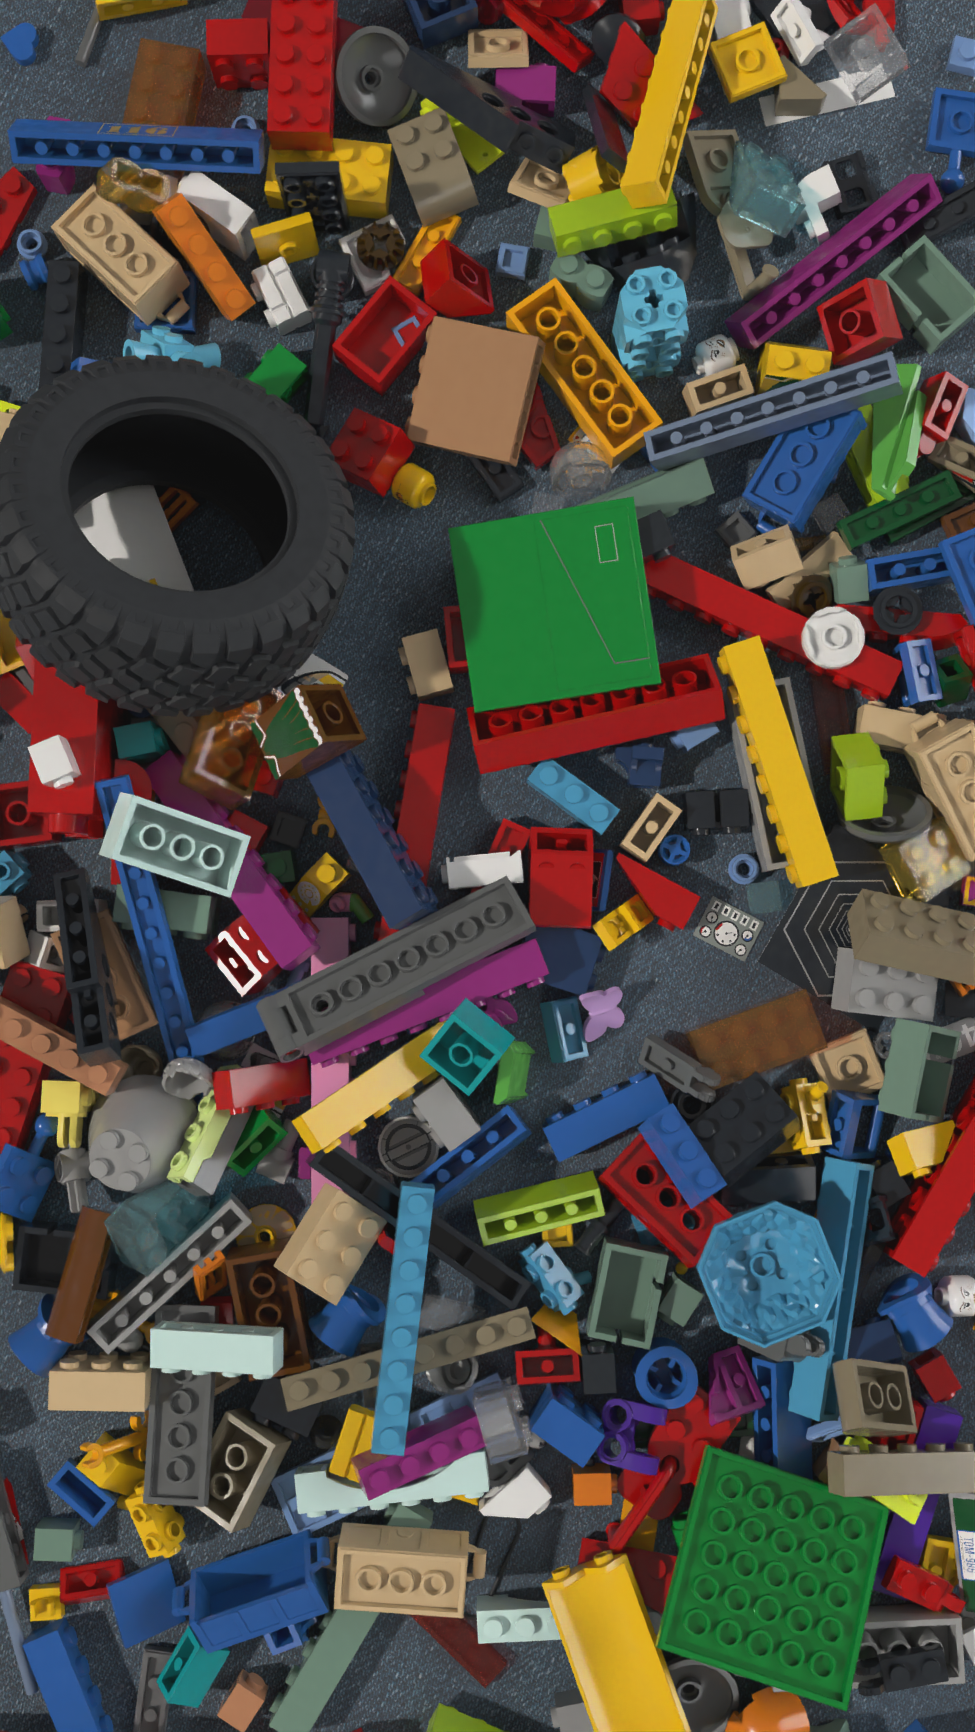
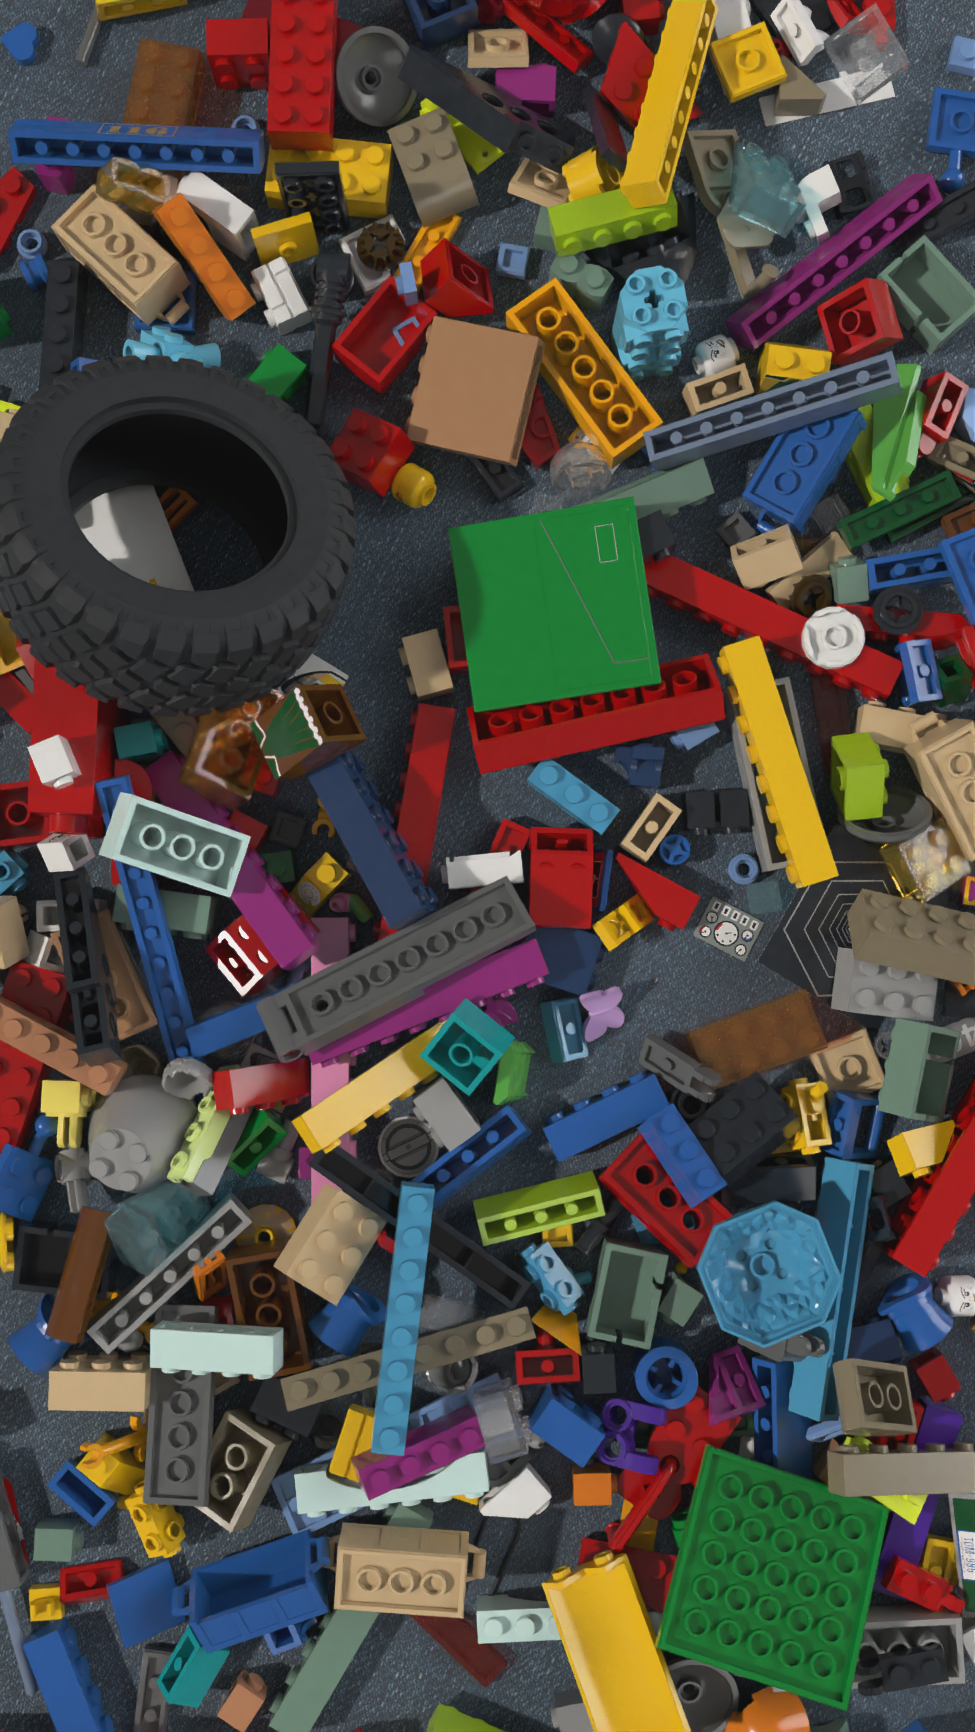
(65, 852): none -> white brick
(406, 283): none -> medium blue plate

